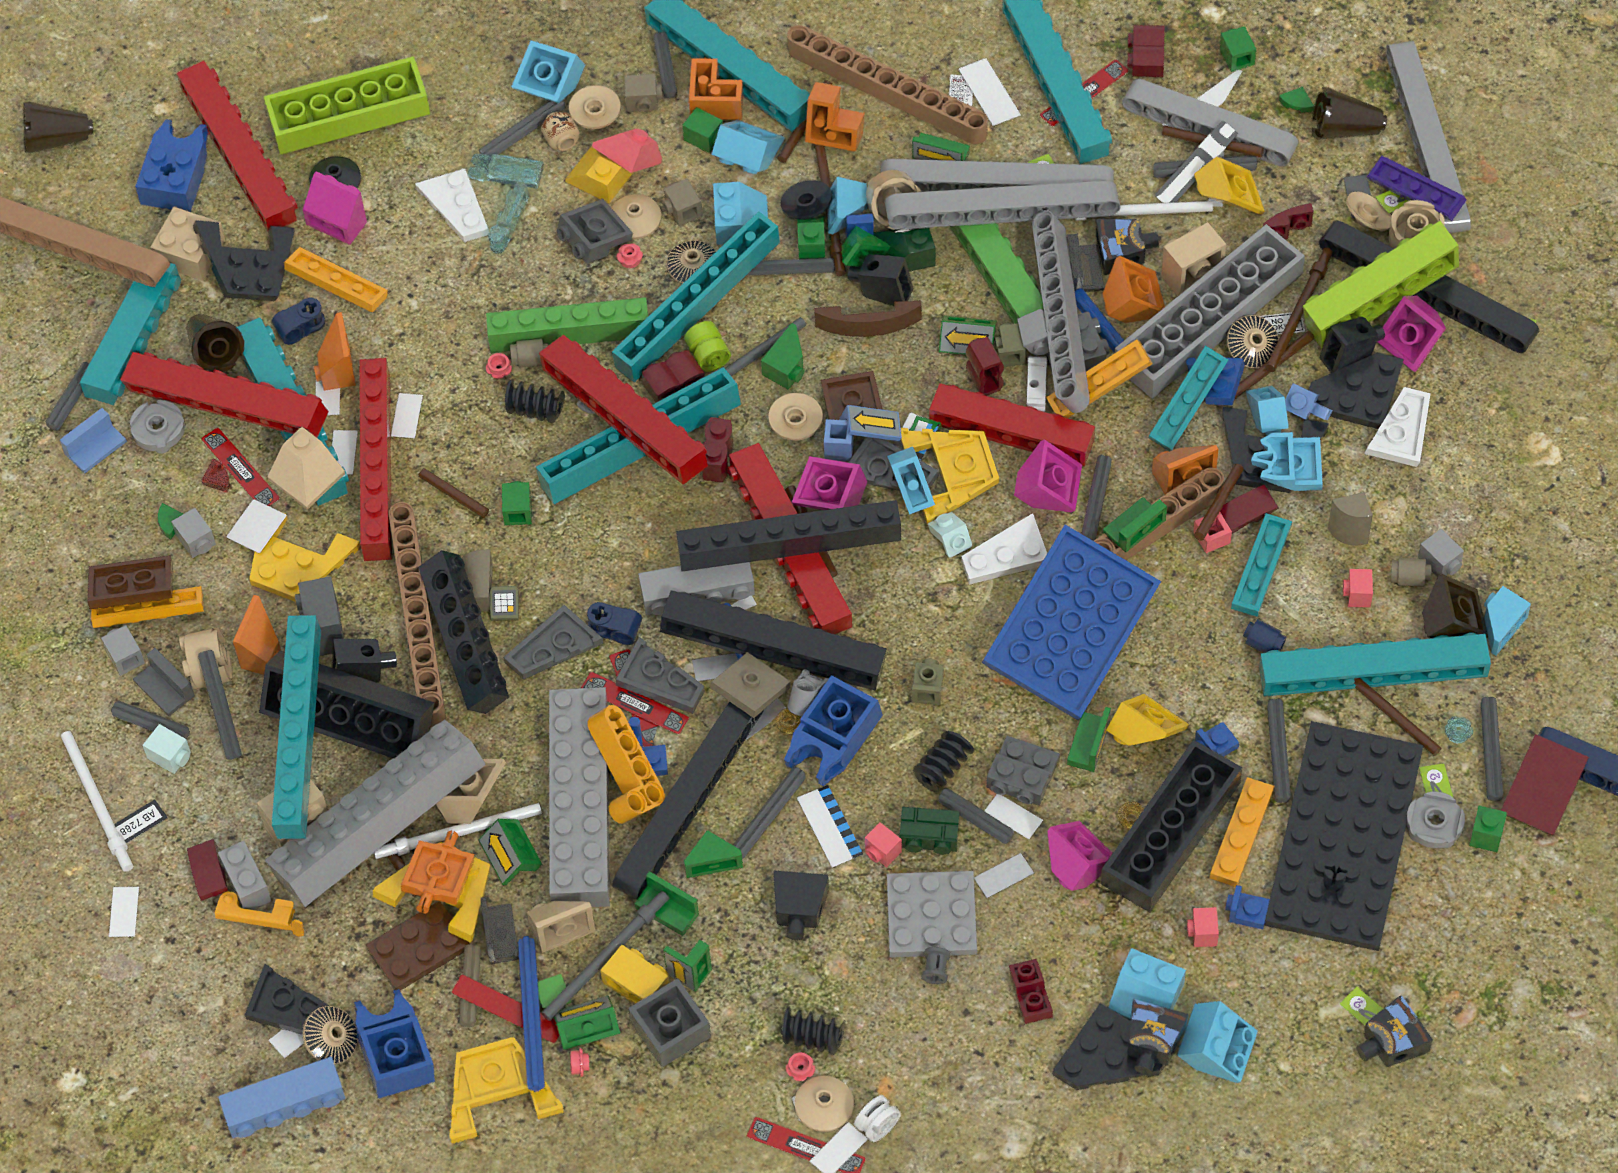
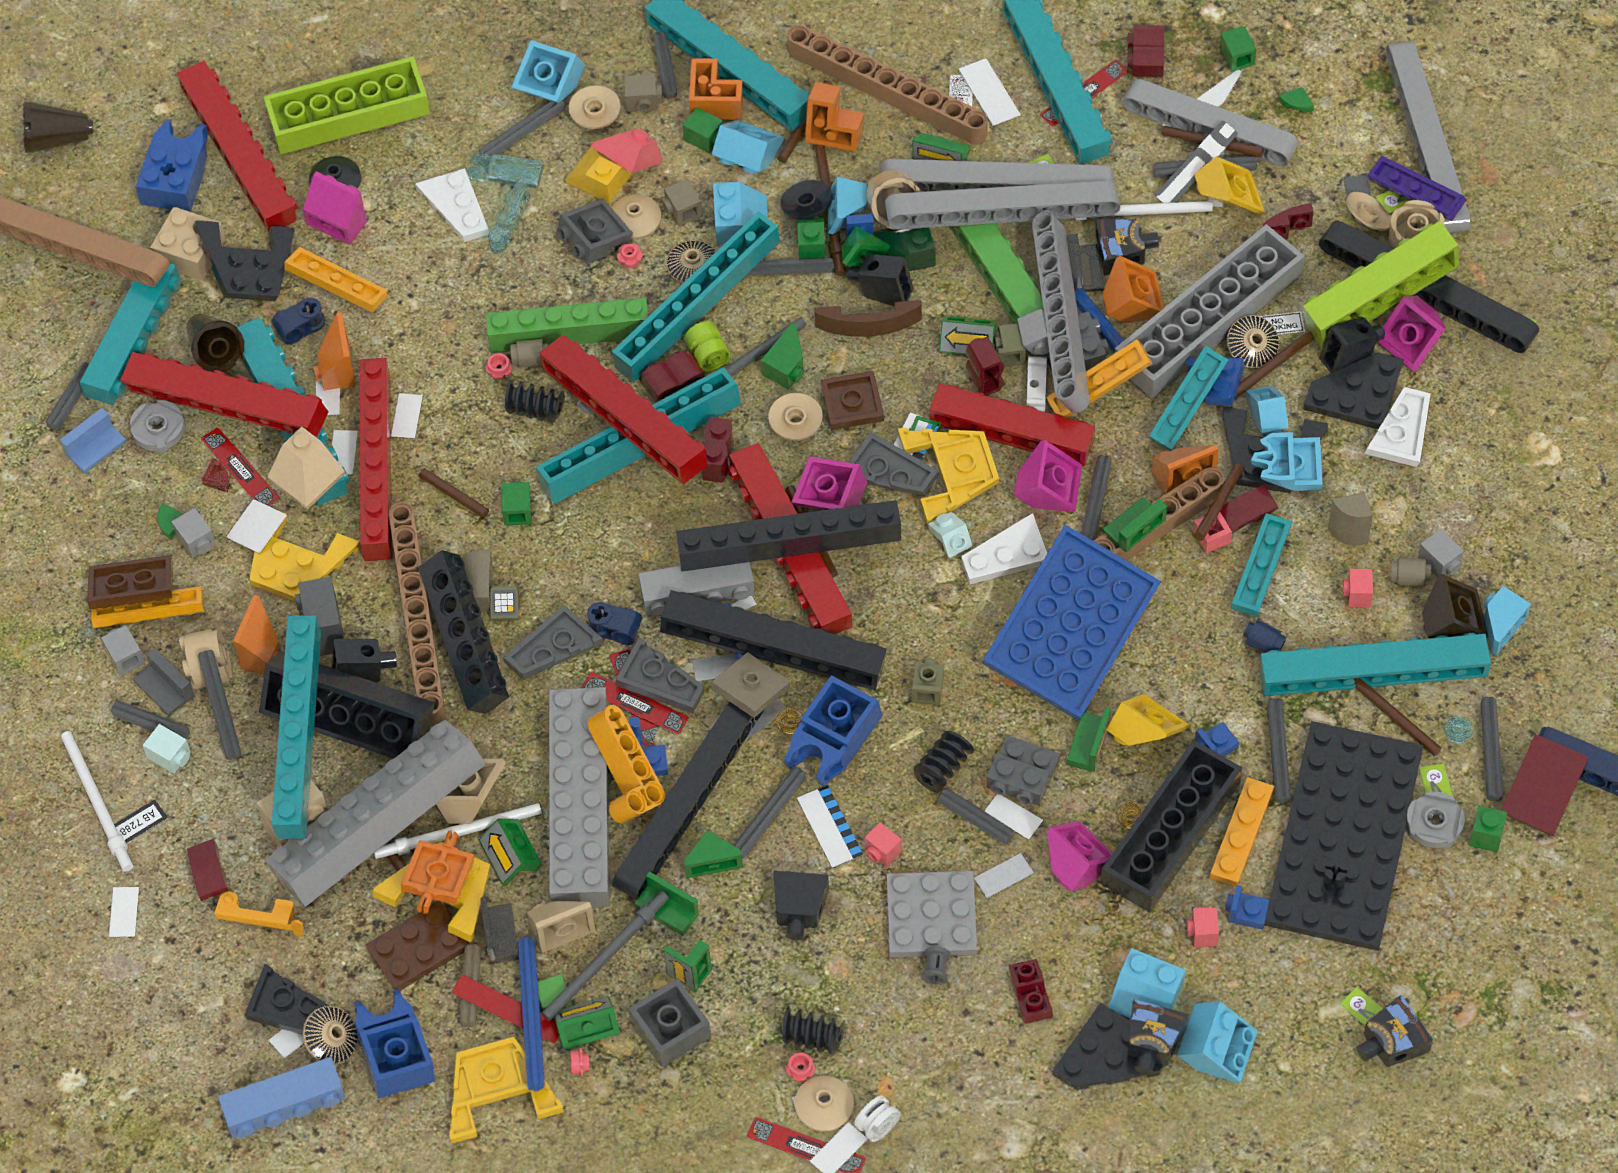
(244, 876): light grey brick -> none
(560, 131): tan head -> none
(632, 975): yellow brick -> none
(804, 691): light grey piece -> none
(837, 441): medium blue brick -> none
(872, 422): panel -> none
(911, 480): medium azure slope -> none
(929, 830): dark green brick -> none
(1191, 257): tan brick -> none
(1303, 402): medium blue plate -> none
(1316, 273): reddish brown bar -> none
(1345, 116): dark brown cone -> none

